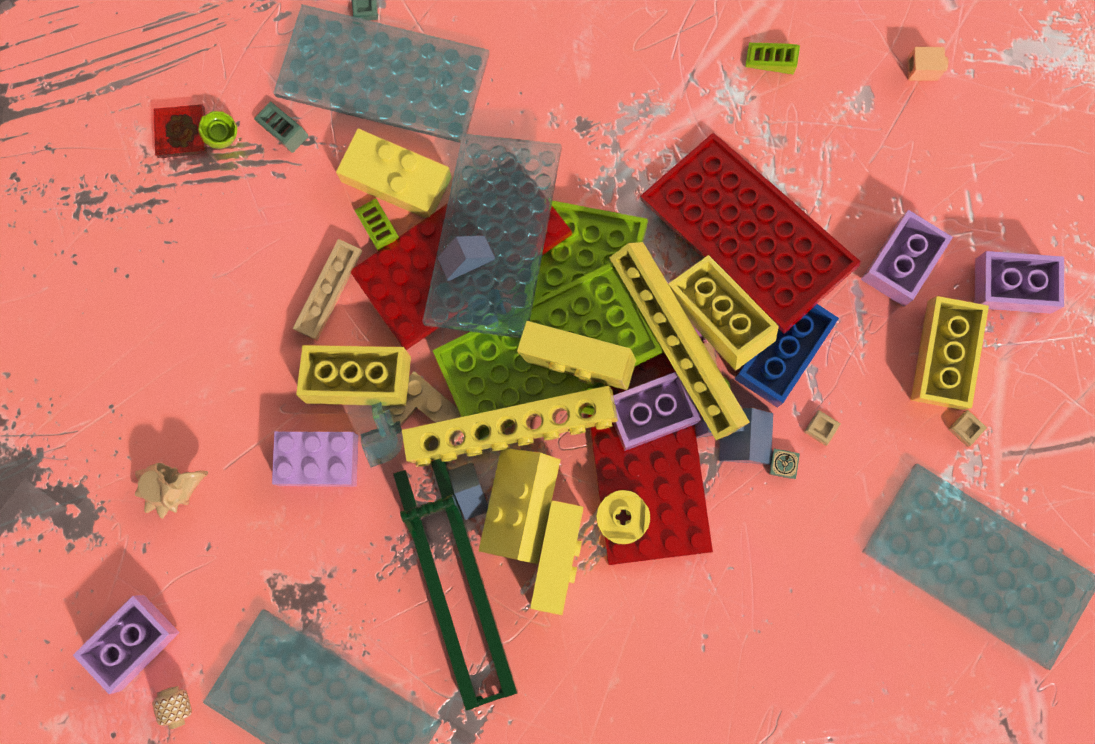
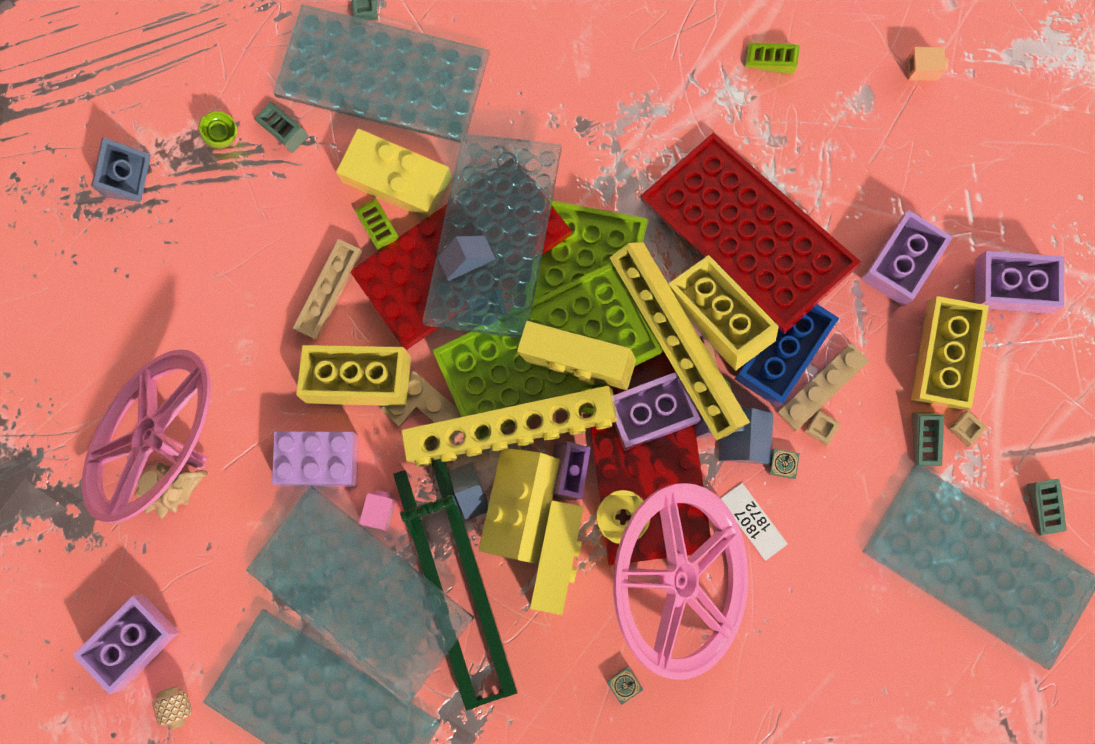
(120, 171): none -> sand blue slope
(146, 437): none -> bright pink wheel
(178, 132): clear red tile -> none
(360, 594): none -> clear light blue plate
(378, 510): none -> bright pink brick
(385, 441): clear light blue brick -> none
(571, 470): none -> medium lavender brick
(624, 685): none -> tile
(682, 581): none -> bright pink wheel
(754, 522): none -> white sticker
(822, 387): none -> tan plate
(938, 430): none -> sand green slope
(1057, 505): none -> sand green slope

